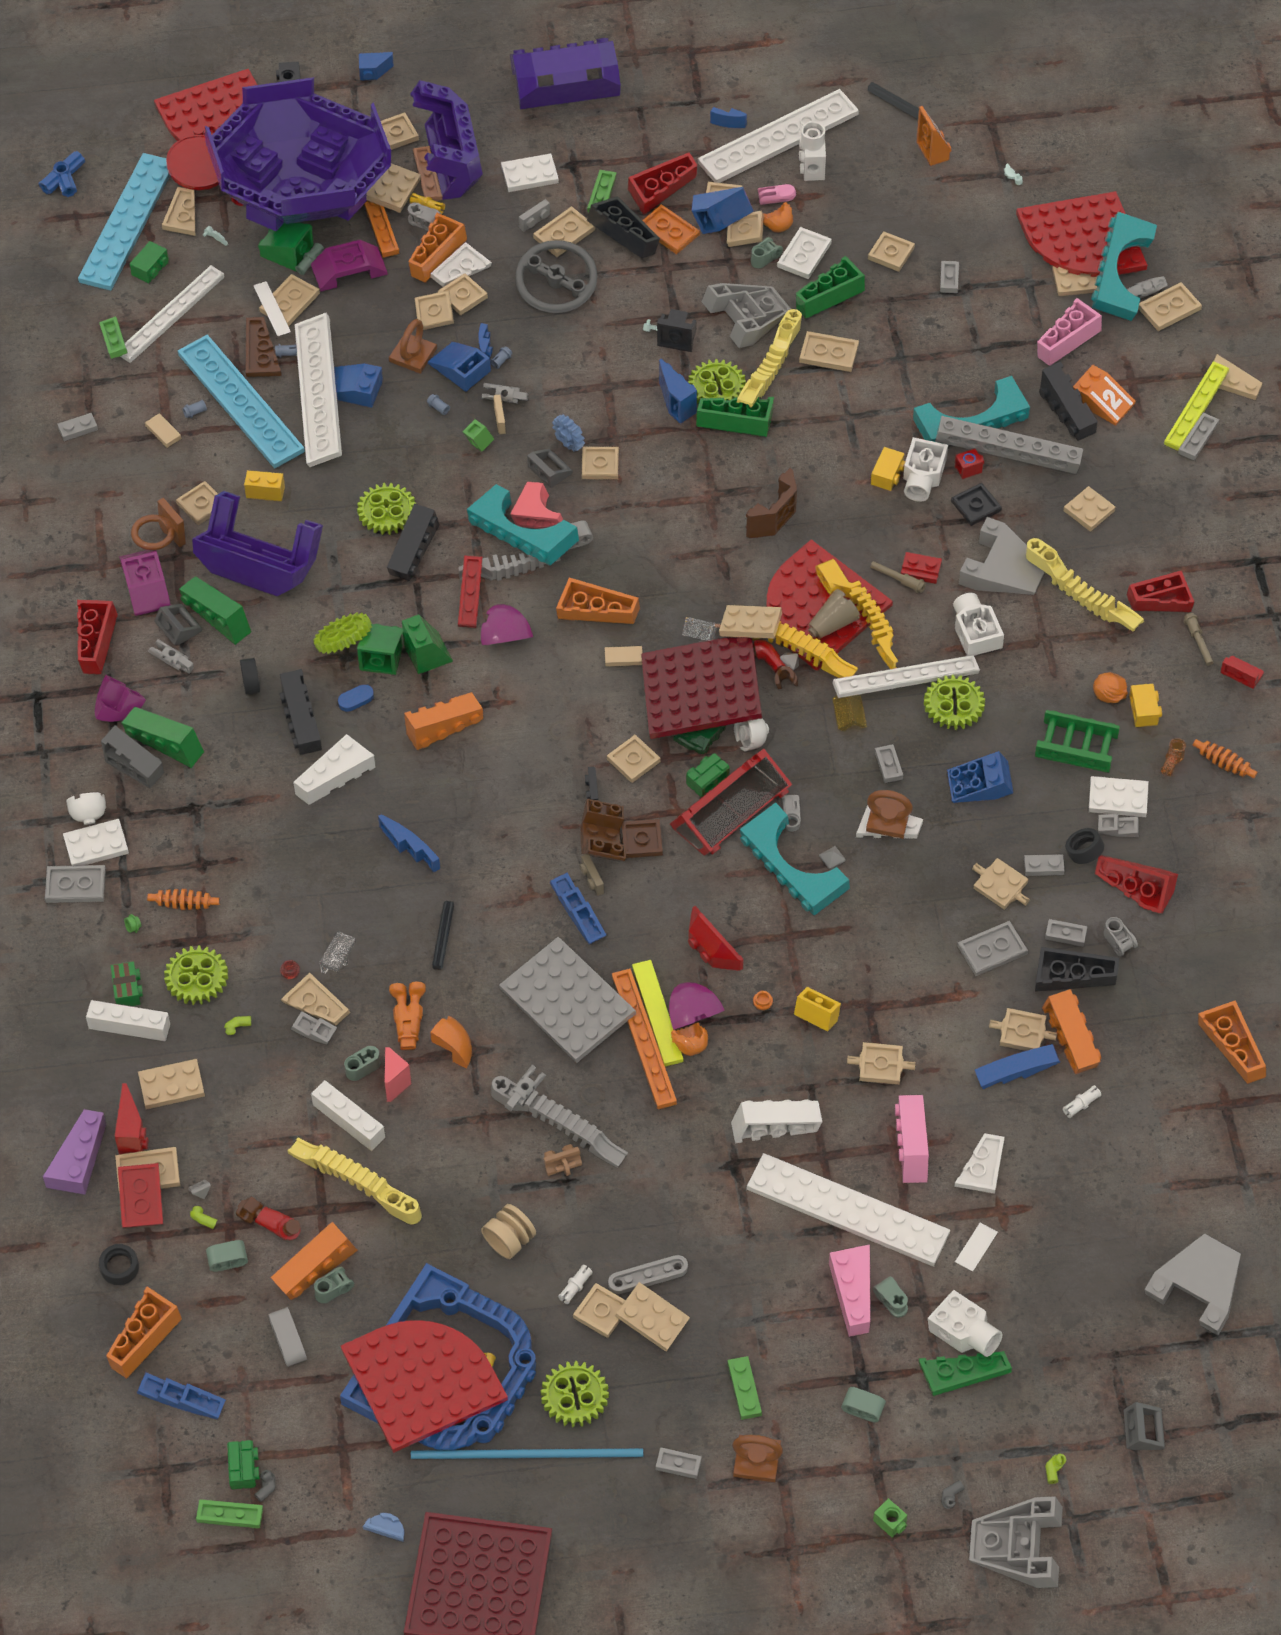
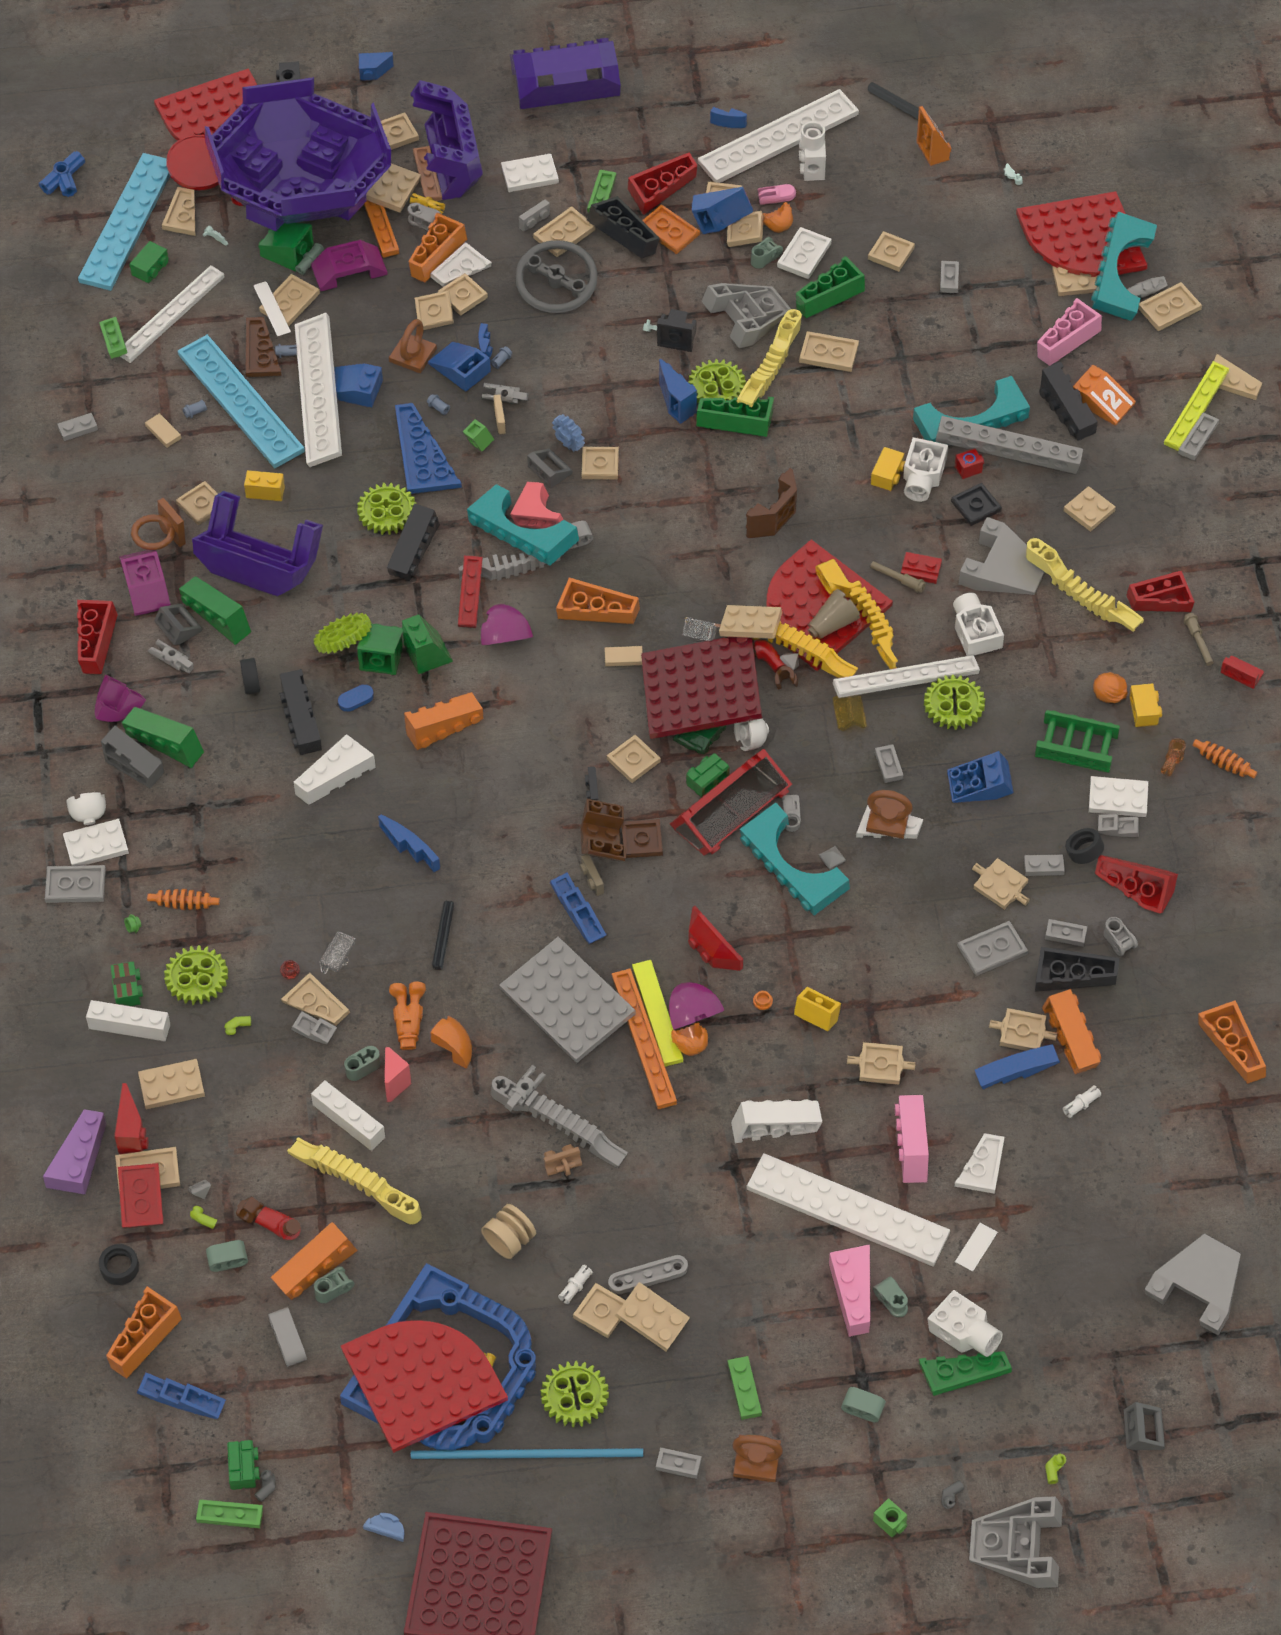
(422, 458): none -> blue wing

